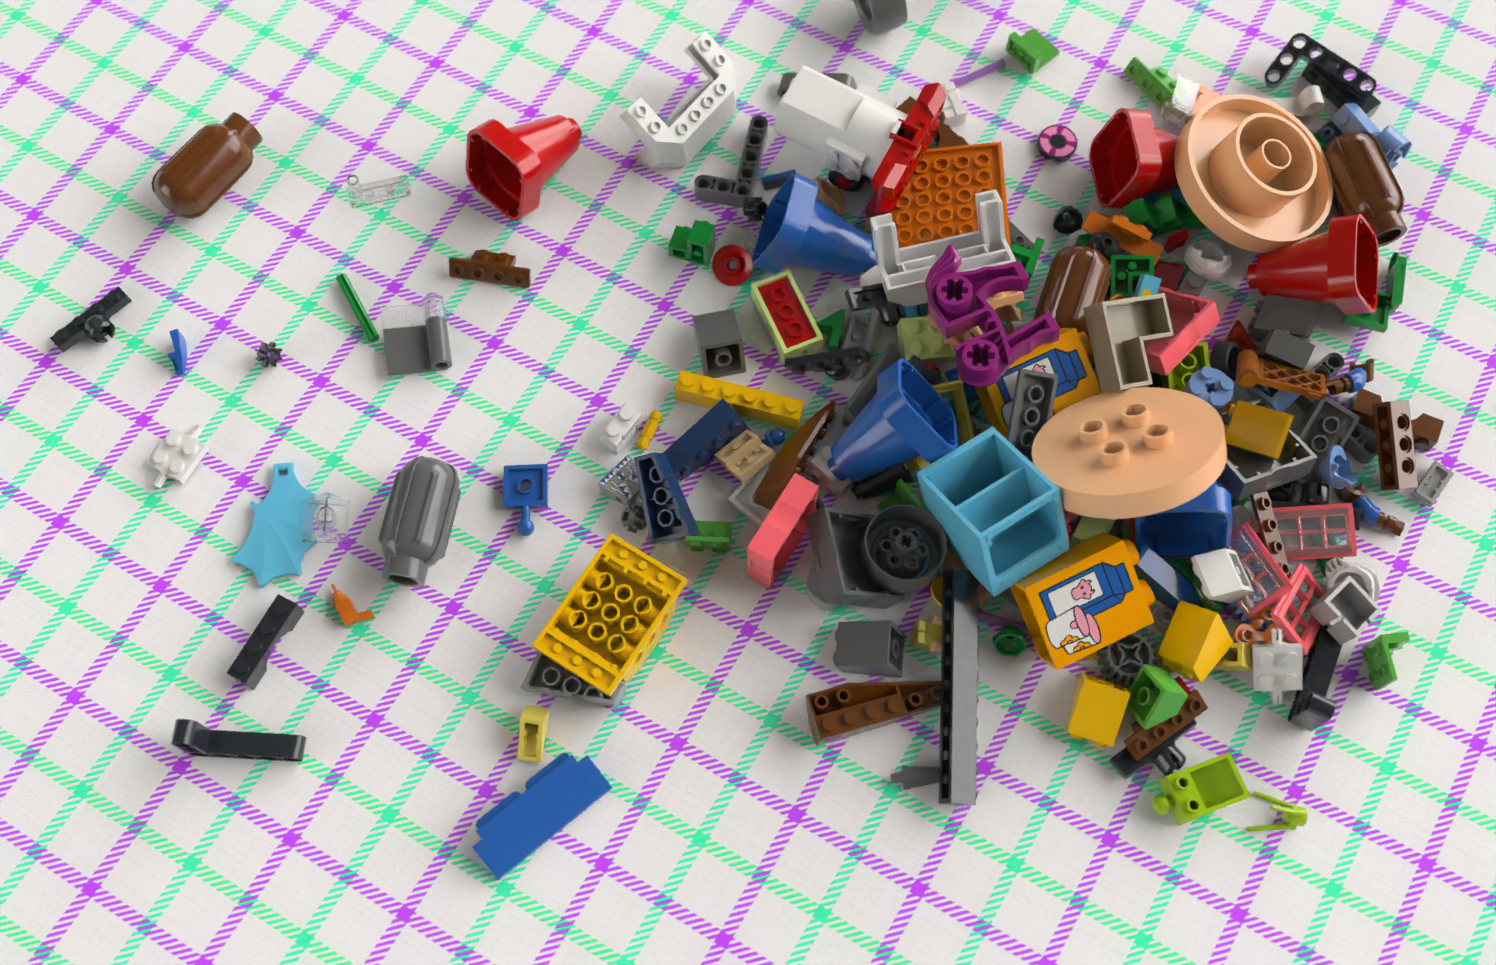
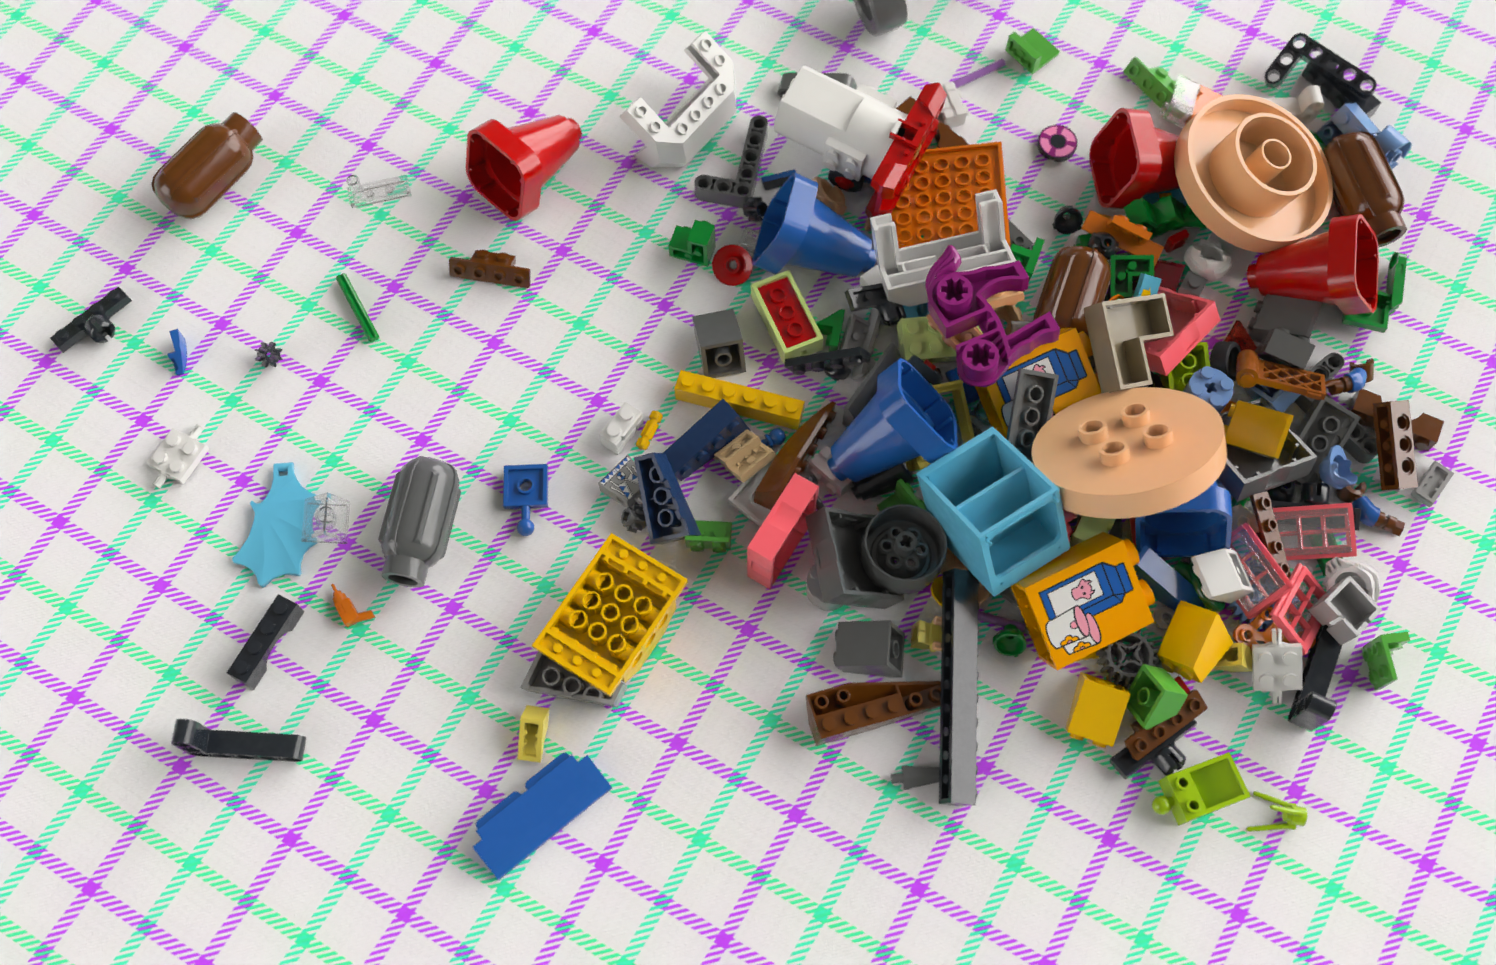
(416, 336): dark grey door -> none

